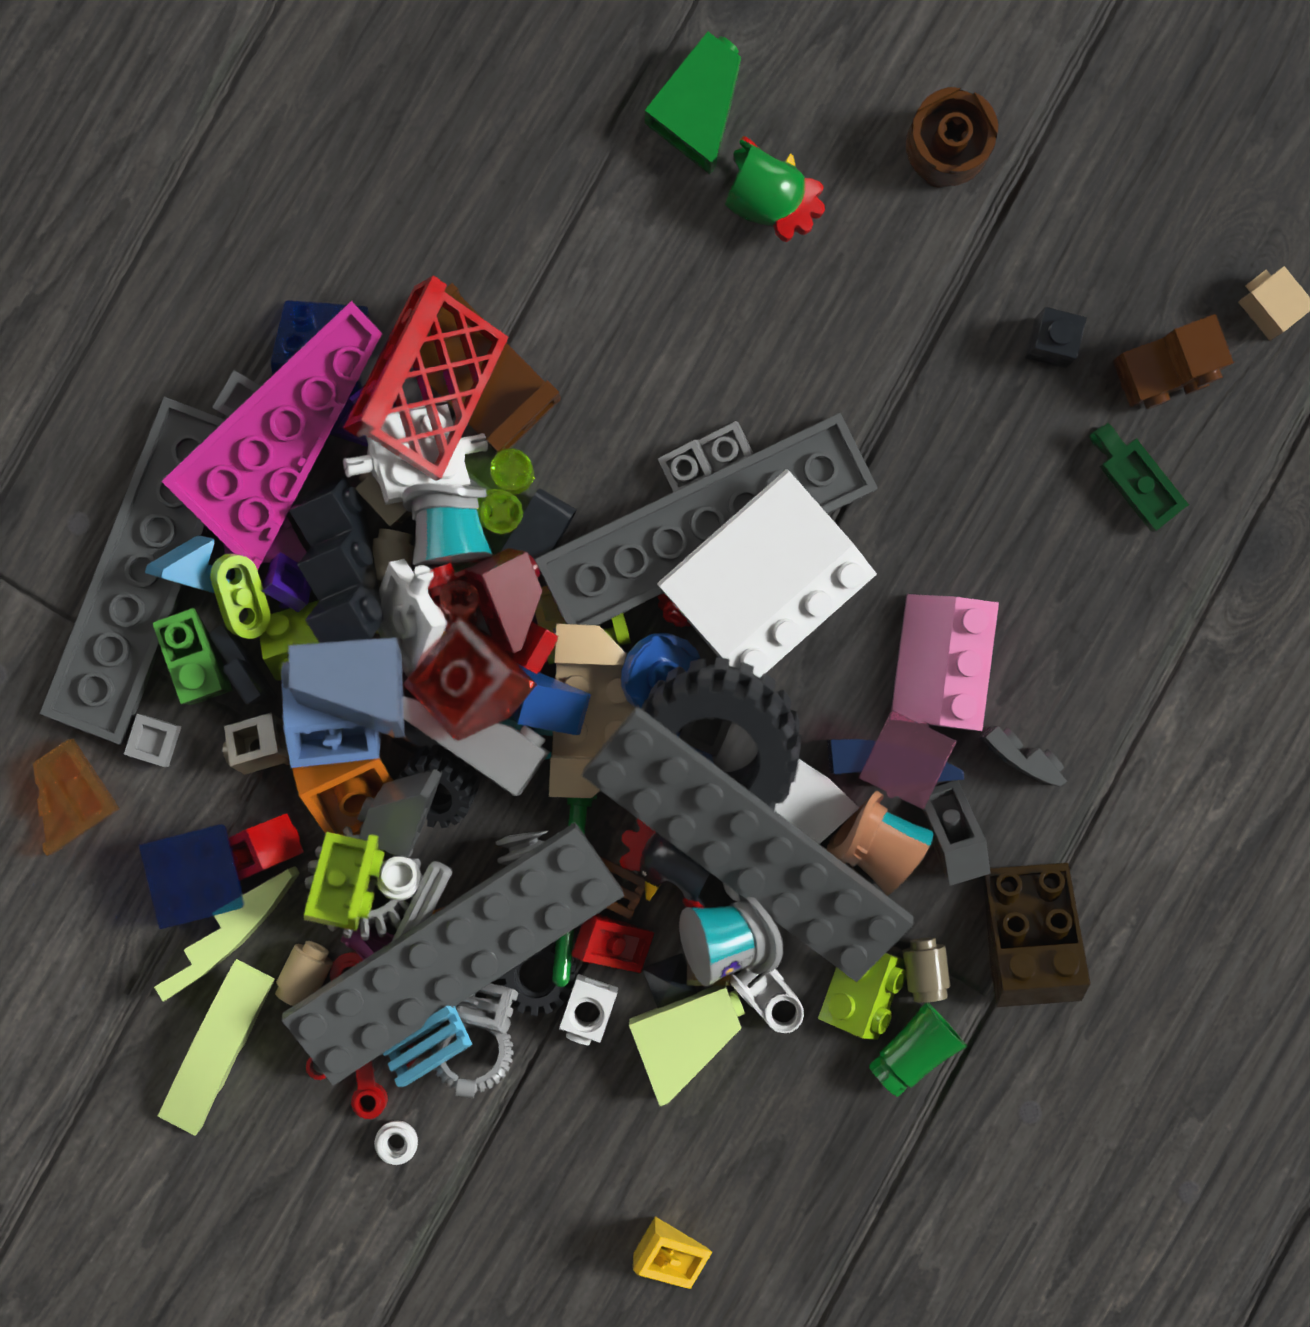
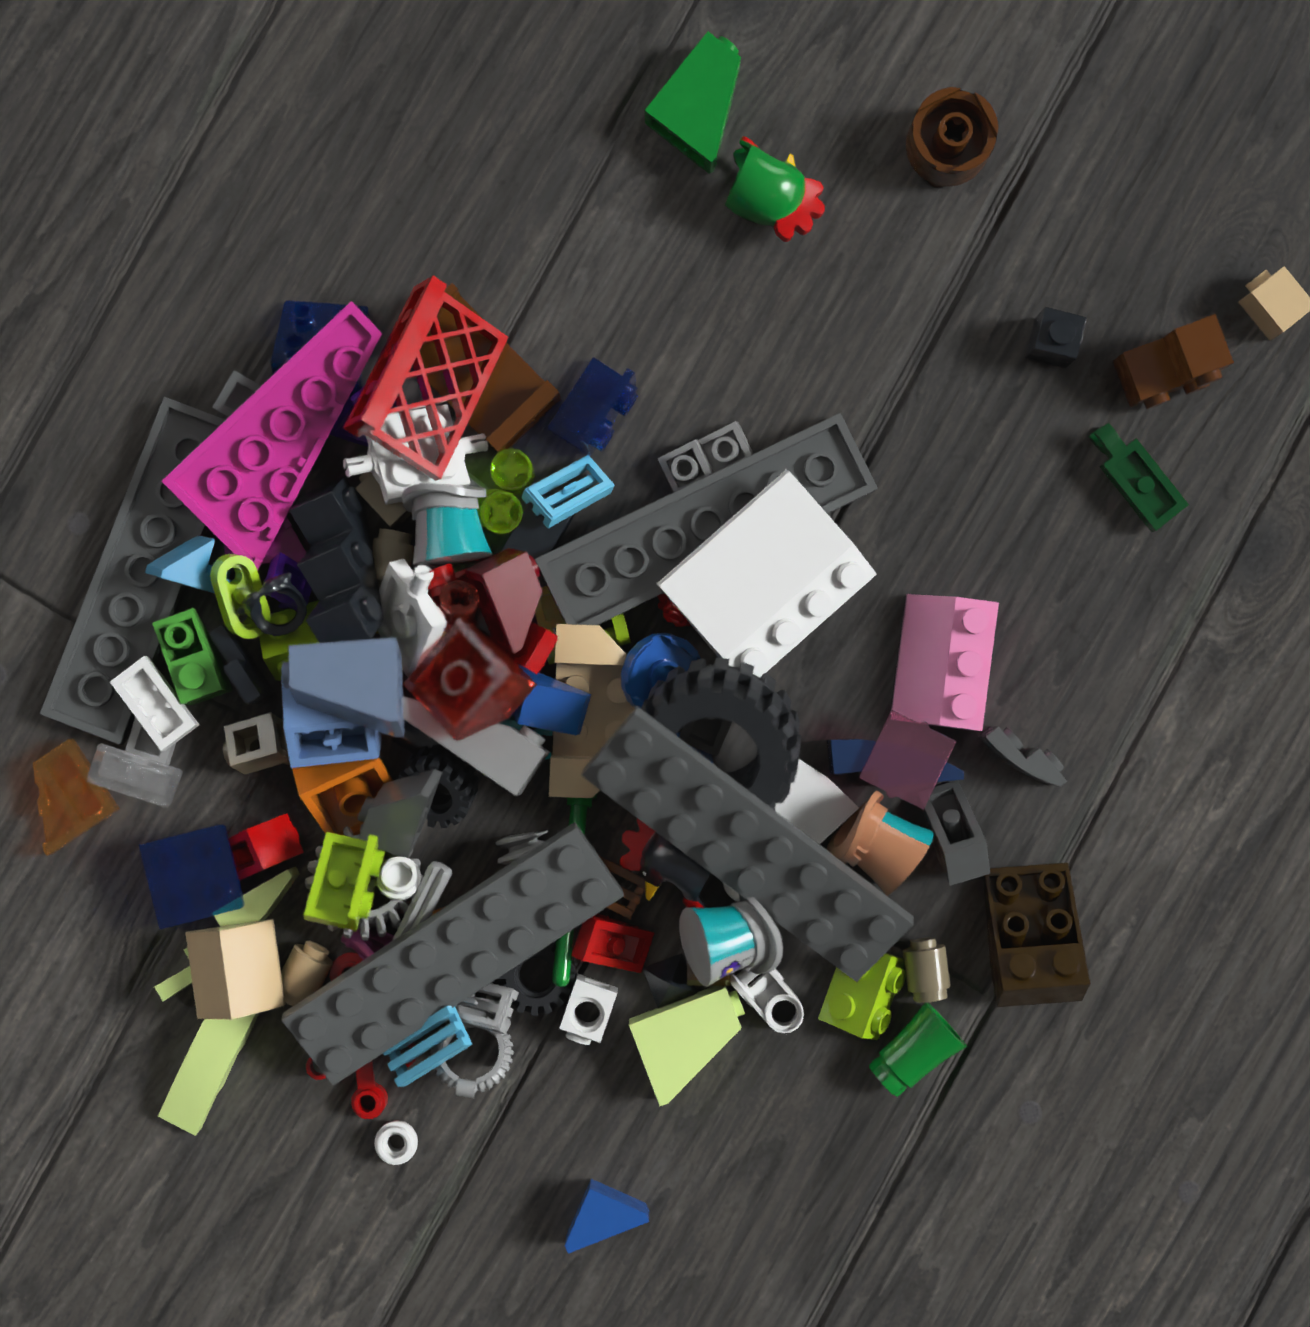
(134, 775): none -> clear slope
(154, 703): none -> white tile
(235, 970): none -> tan slope
(282, 585): none -> black piece
(558, 514): none -> medium azure tile
(592, 407): none -> clear blue bracket
(603, 1215): none -> blue slope
(669, 1255): yellow slope -> none

